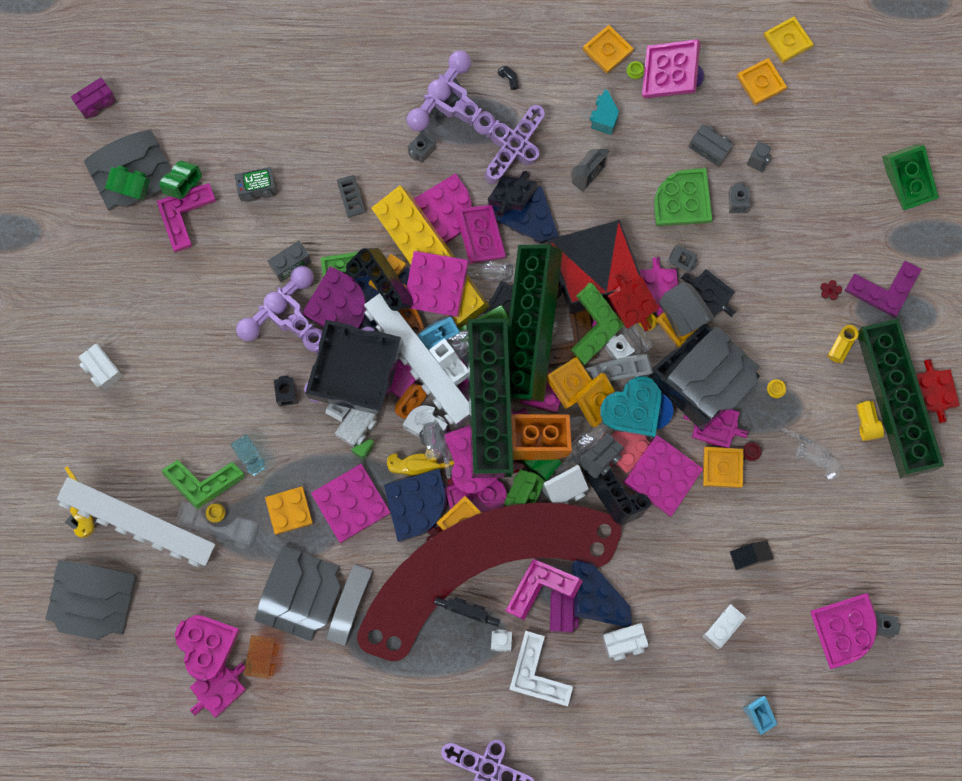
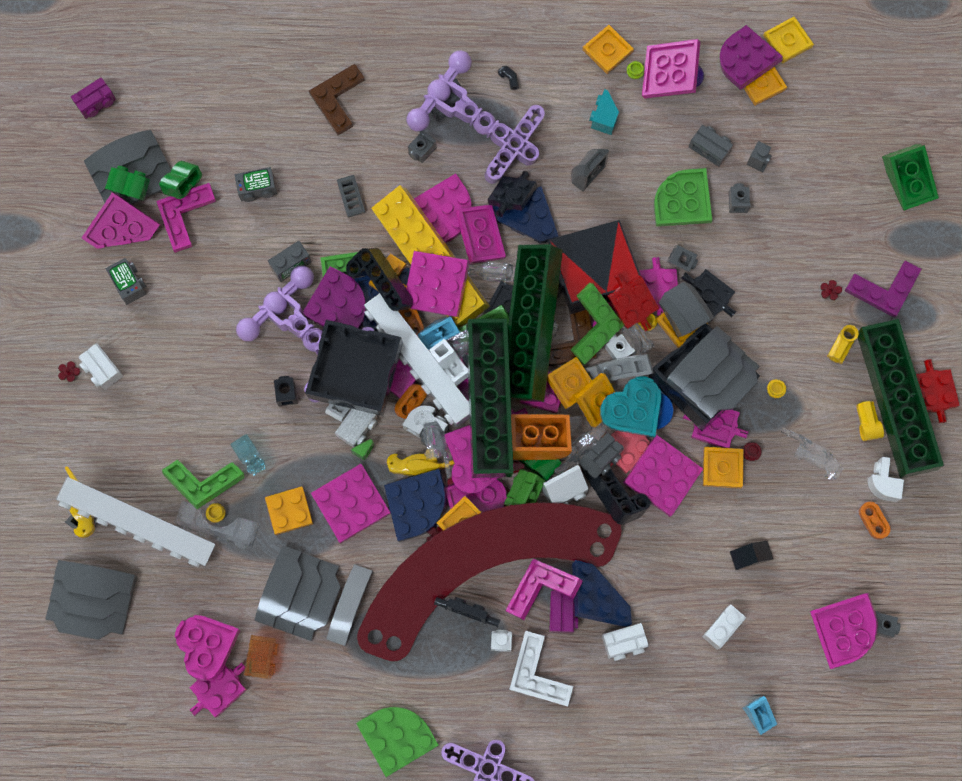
(68, 372): none -> dark red plant
(119, 224): none -> dark pink plate
(125, 280): none -> brick
(327, 91): none -> reddish brown plate
(396, 737): none -> bright green plate
(746, 57): none -> magenta plate
(876, 519): none -> orange plate
(884, 486): none -> white brick

